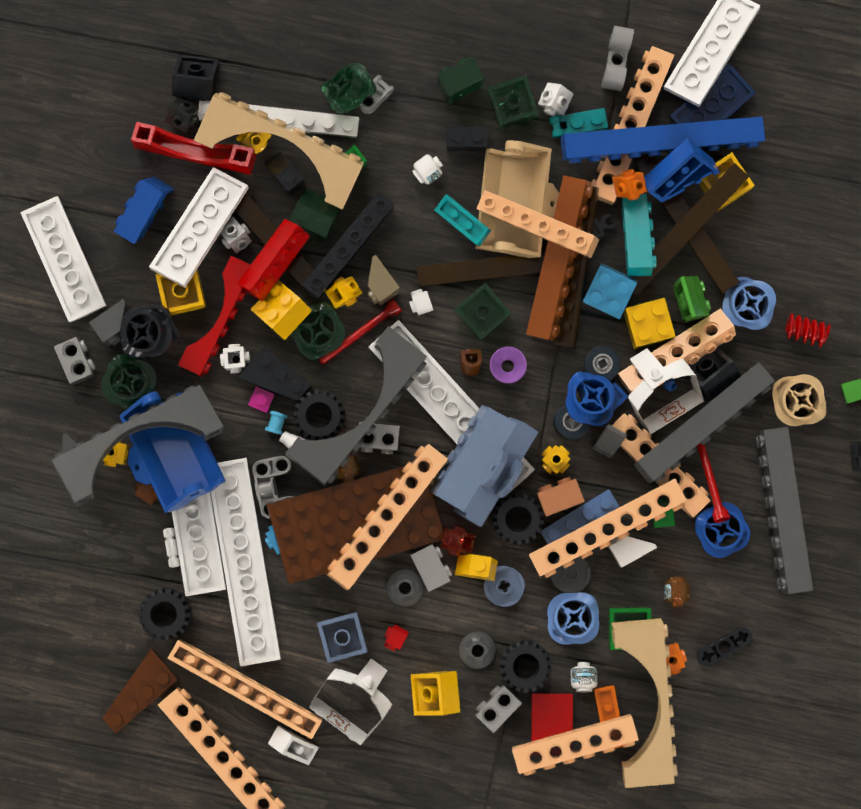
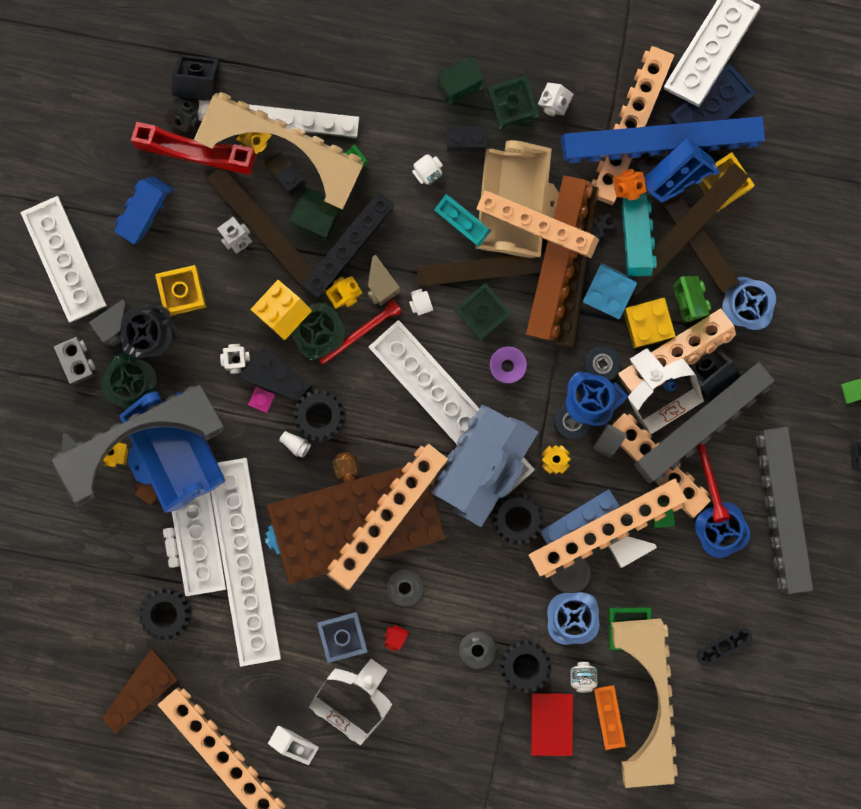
(198, 355): red arch -> none
(199, 227): white plate -> none
(245, 688): light nougat brick -> none
(266, 484): light grey beam -> none
(273, 259): red brick -> none
(276, 422): medium azure bush -> none
(325, 456): dark grey arch -> none
(348, 88): clear green piece -> none
(379, 432): light grey brick -> none
(382, 92): light grey piece -> none
(431, 567): light grey brick -> none
(435, 693): yellow slope -> none
(458, 541): clear red brick -> none
(470, 361): reddish brown plate -> none
(476, 567): yellow slope -> none
(502, 711): light grey brick -> none
(514, 591): sand blue plate -> none
(559, 497): nougat brick -> none
(563, 740): light nougat brick -> none
(579, 122): teal plate -> none
(618, 48): light grey beam -> none
(676, 591): clear orange head -> none
(679, 658): orange brick -> none
(807, 330): red piece -> none
(813, 386): tan piece -> none

